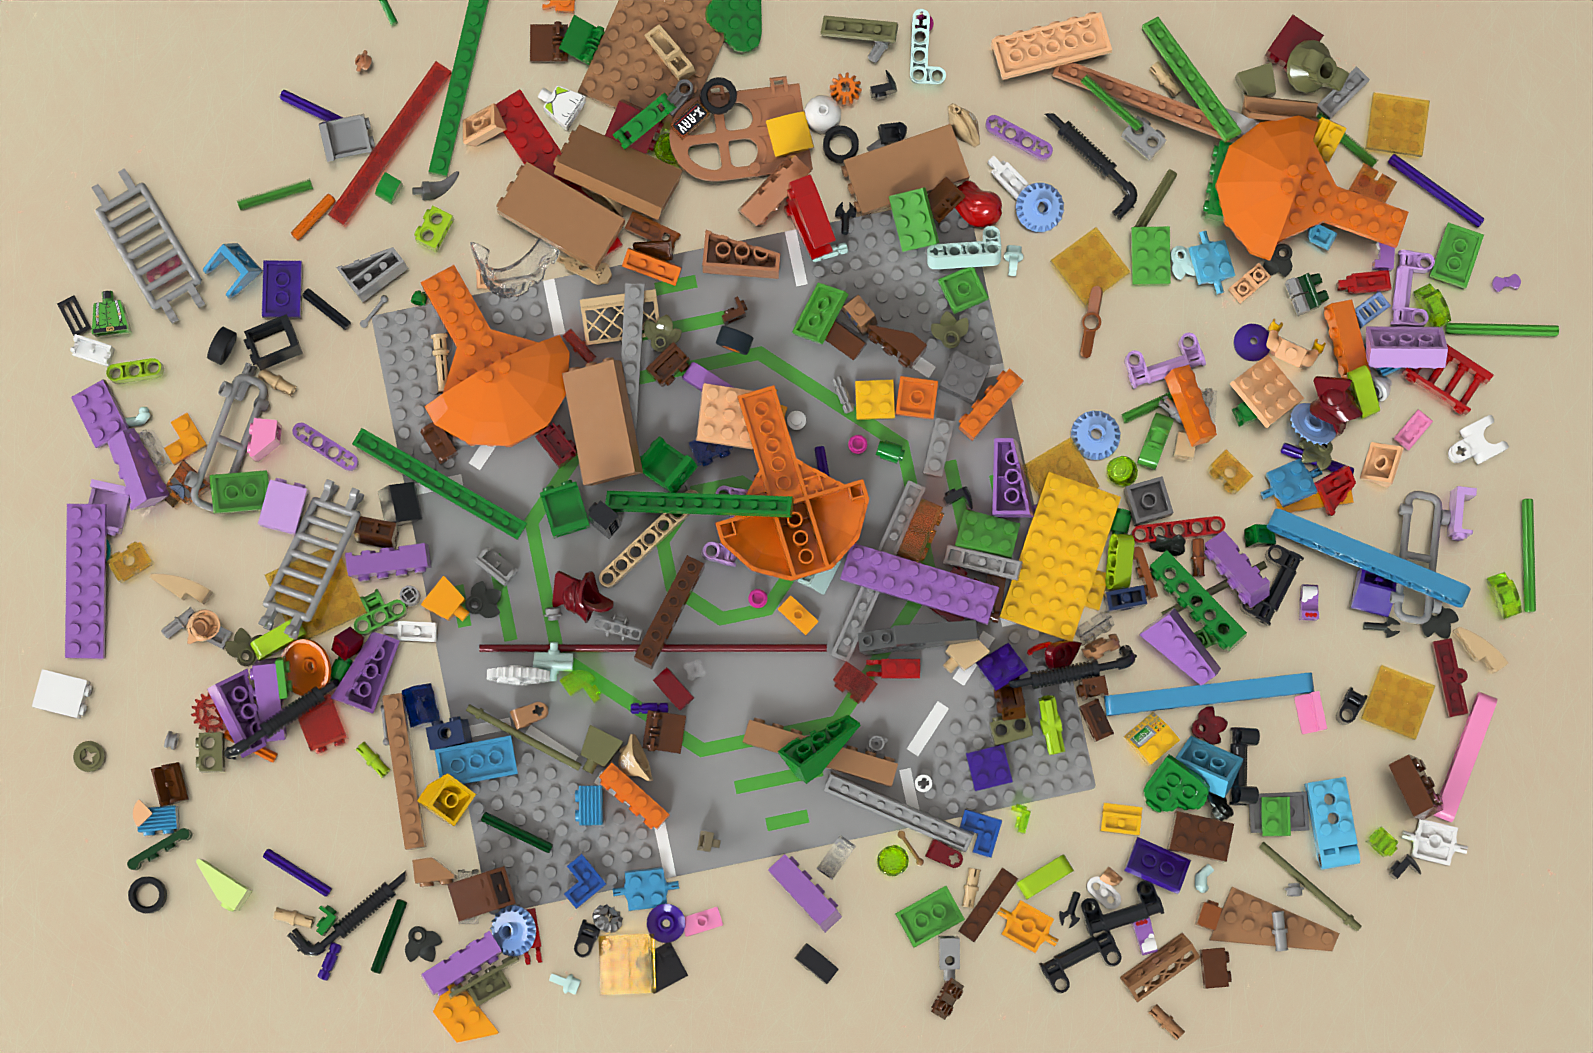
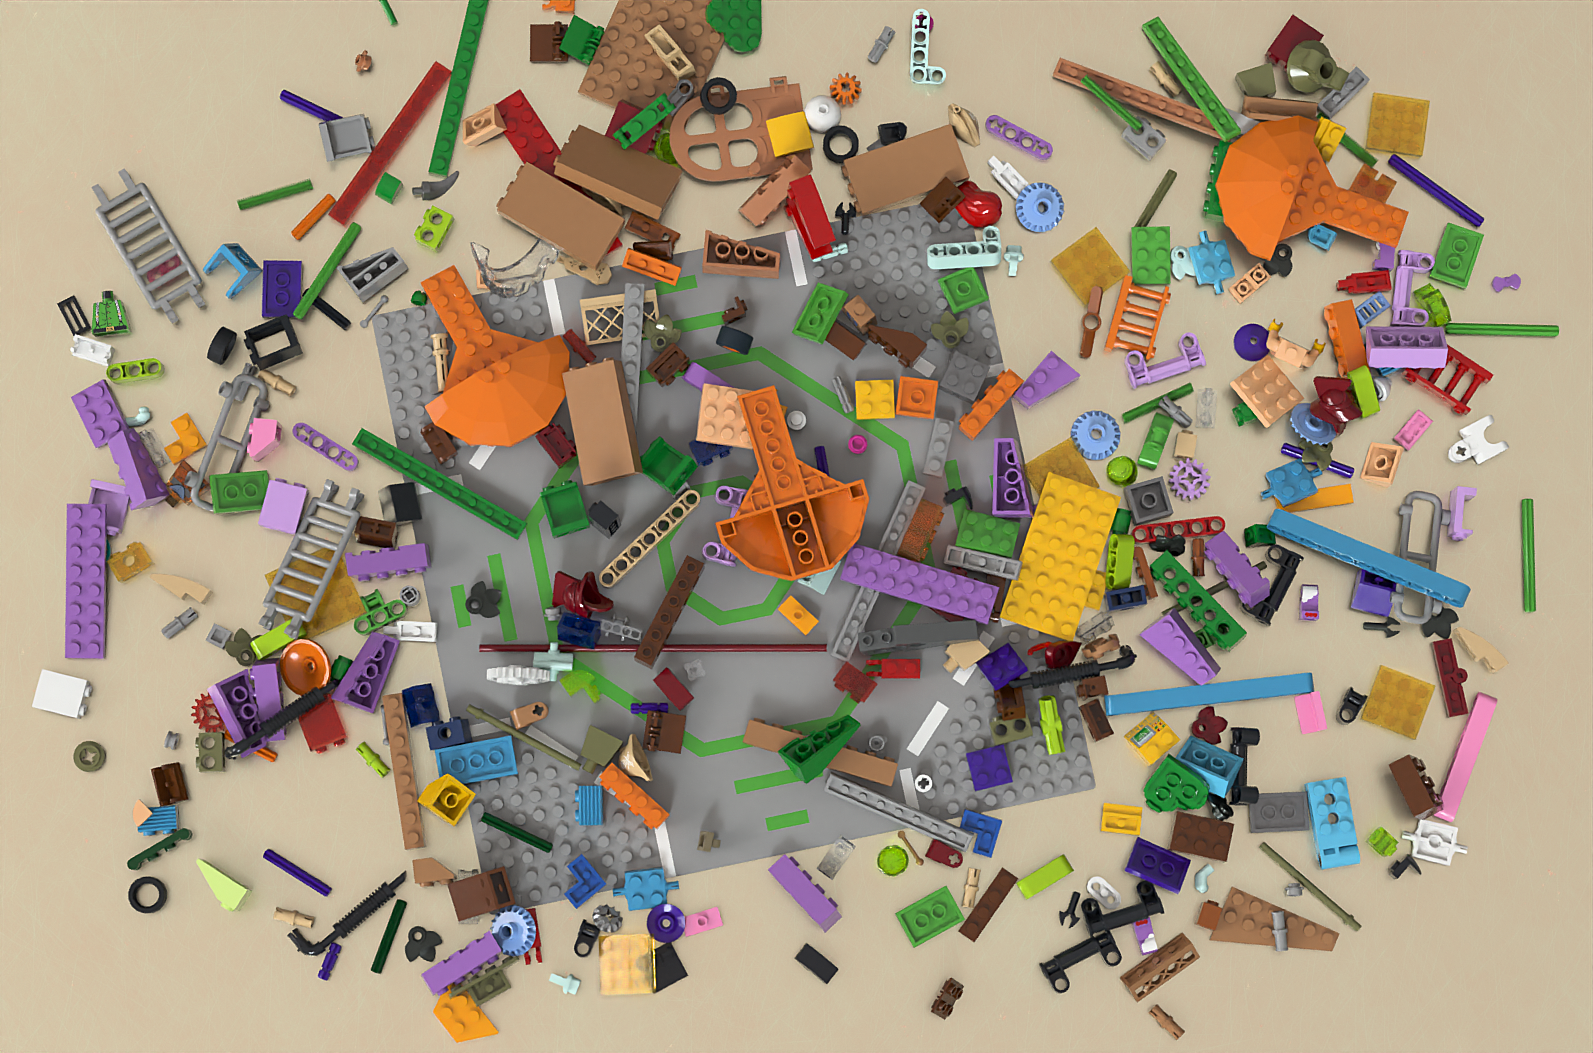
(202, 626): light nougat piece -> none
(284, 685): bright green plate -> none
(326, 923): green bracket -> none
(327, 270): none -> bright green axle
(347, 643): dark red brick -> none
(445, 601): light orange torso -> none
(496, 566): light grey hinge -> none
(562, 105): white torso -> none
(579, 630): none -> clear blue brick
(689, 120): tile -> none
(700, 503): green plate -> none
(757, 598): dark pink plate -> none
(859, 29): olive plate -> none
(882, 90): black plate -> none
(890, 451): green brick -> none
(914, 219): bright green plate -> none
(949, 947): light grey torso -> none
(1021, 822): clear neon green bracket -> none
(1027, 926): light orange plate -> none
(1045, 380): none -> medium lavender wedge
(1051, 45): light nougat bracket -> none
(1099, 161): black piece -> none
(1111, 877): light nougat tile -> none
(1119, 323): none -> orange fence
(1178, 480): none -> lavender gear
(1190, 405): orange brick -> none
(1214, 968): reddish brown hinge -> none
(1228, 461): clear yellow brick -> none
(1275, 816): bright green plate -> none
(1305, 285): hips -> none
(1335, 488): red wing -> none
(1505, 594): clear neon green brick -> none

